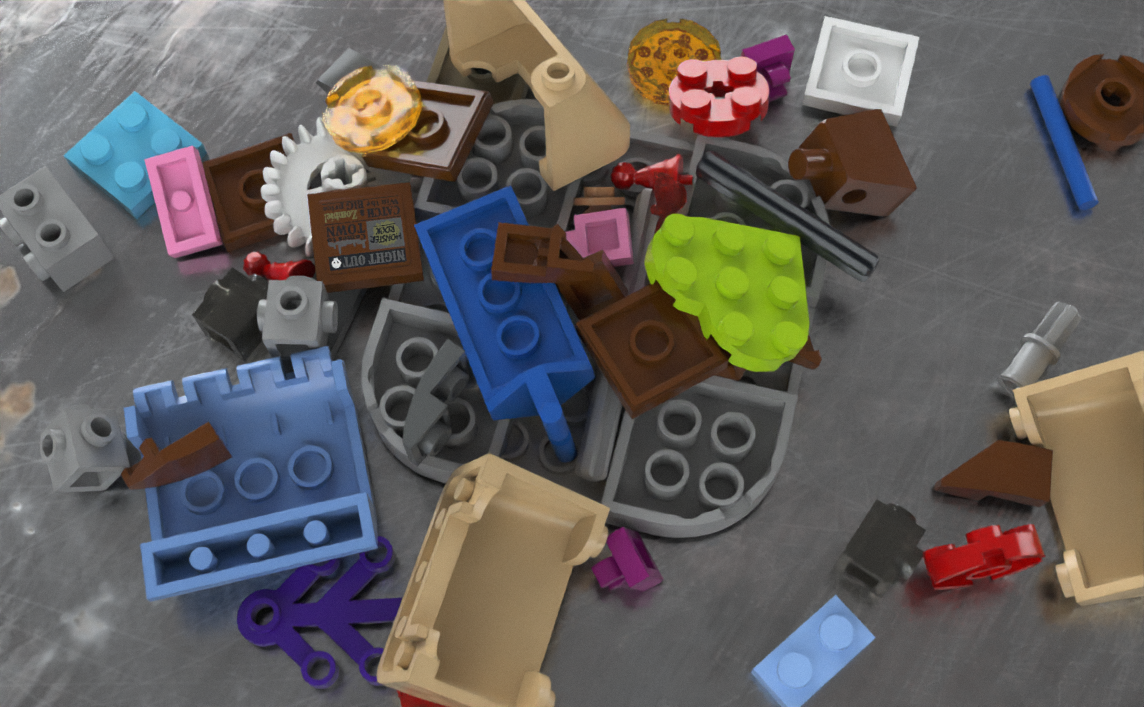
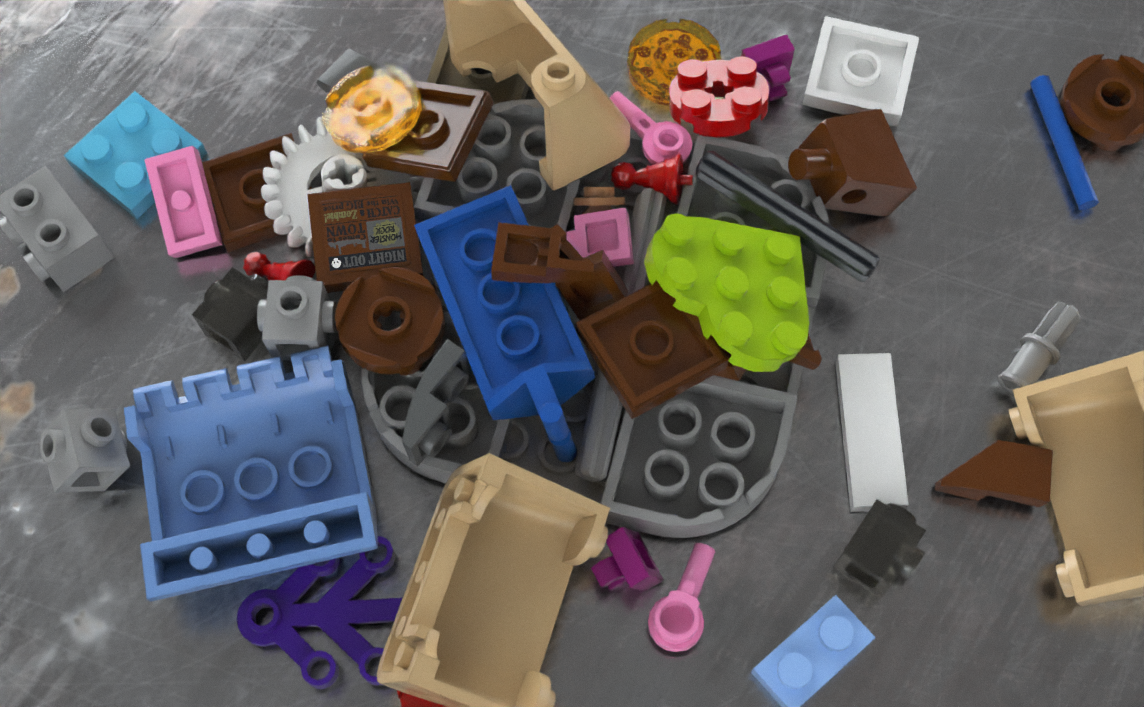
(178, 461): reddish brown slope -> none
(403, 347): none -> reddish brown plate
(659, 139): none -> bright pink plate
(669, 197): clear red piece -> none
(676, 619): none -> bright pink plate
(870, 430): none -> white tile
(985, 555): red plate -> none

